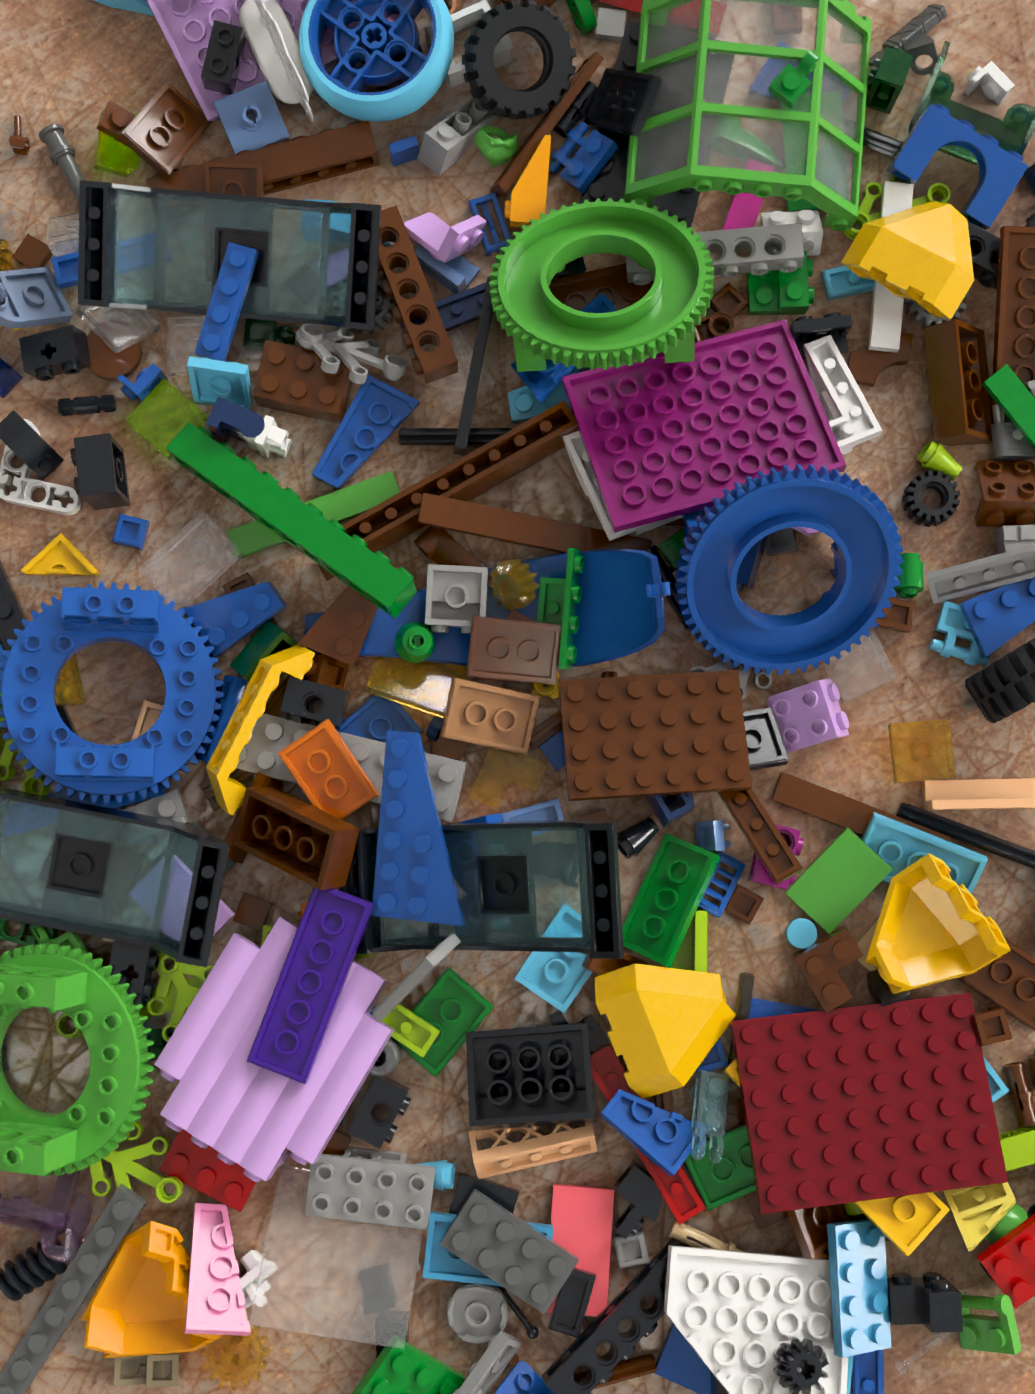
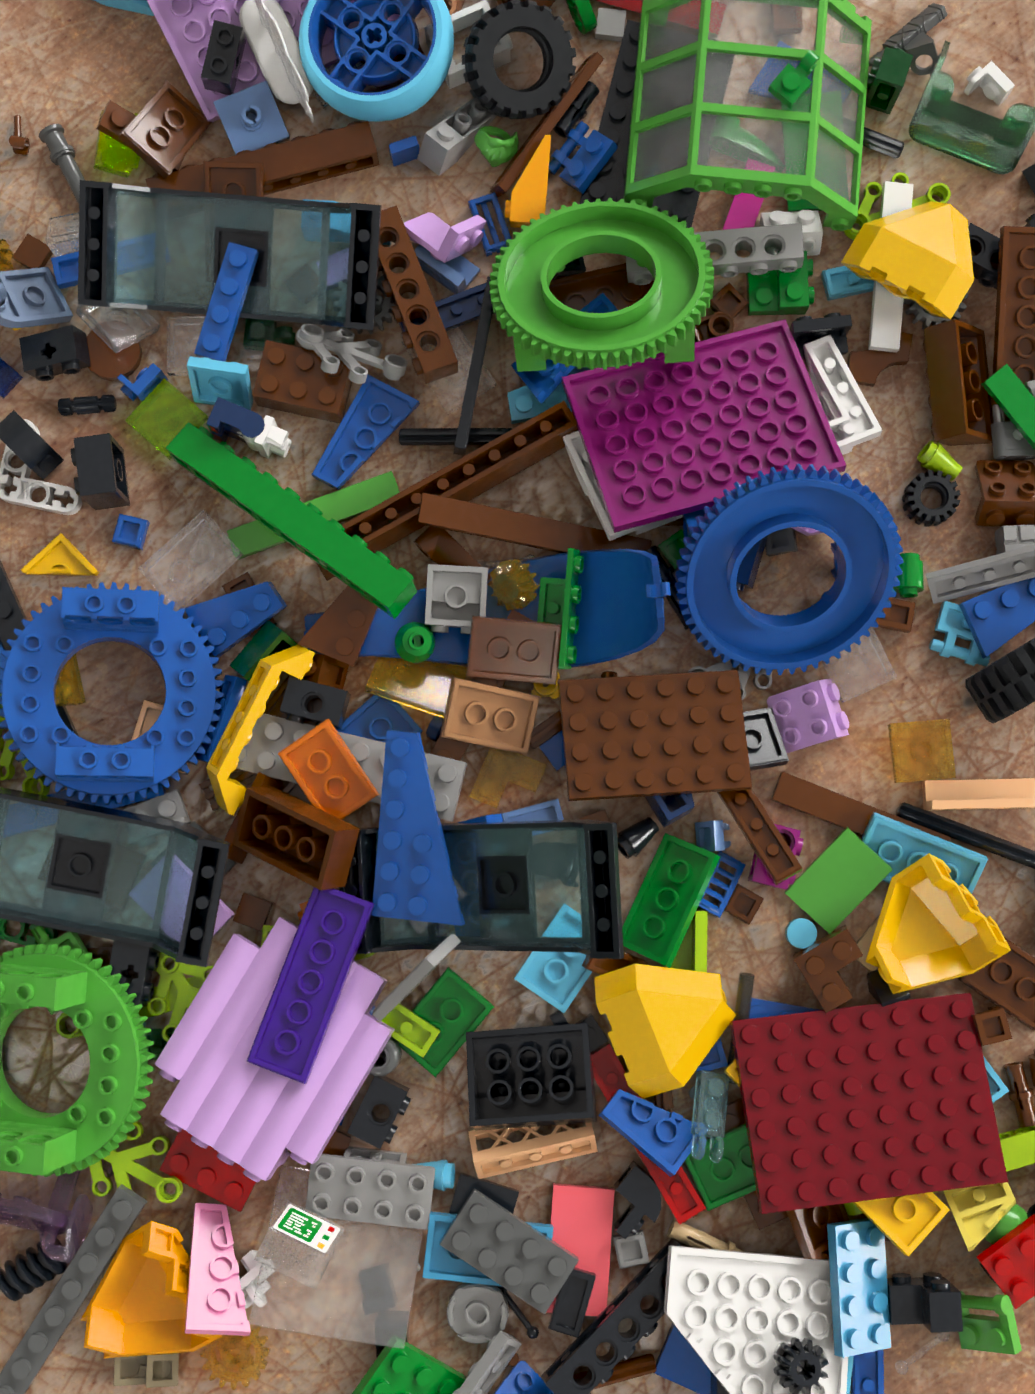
(300, 1244): none -> clear slope
(623, 101): black tile -> none
(997, 168): blue arch -> none

